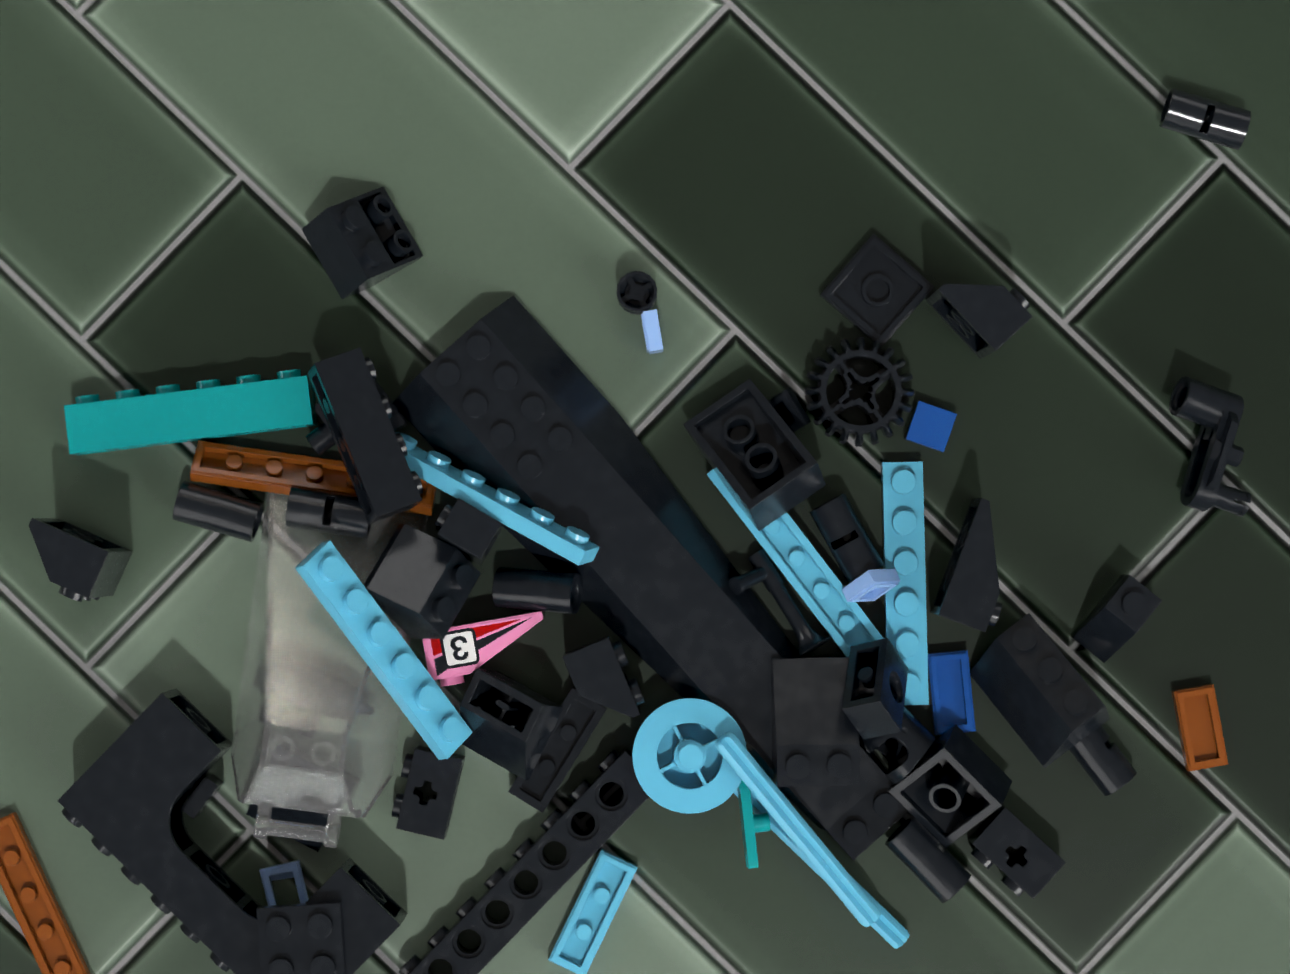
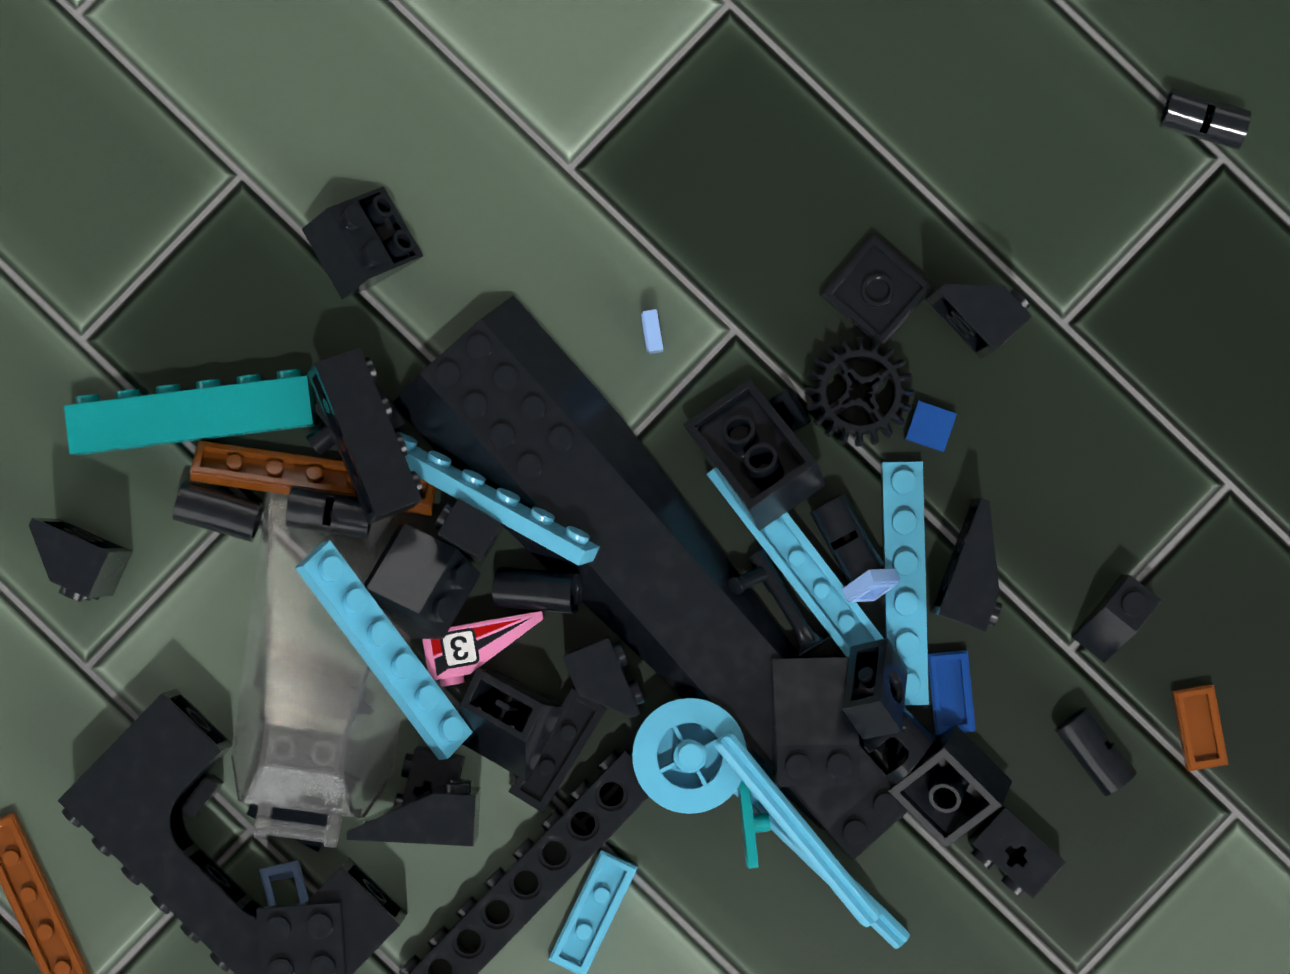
(434, 817): none -> black slope
(635, 286): black wheel -> none
(921, 855): black pin -> none
(1038, 691): black slope -> none
(1213, 449): black piece -> none

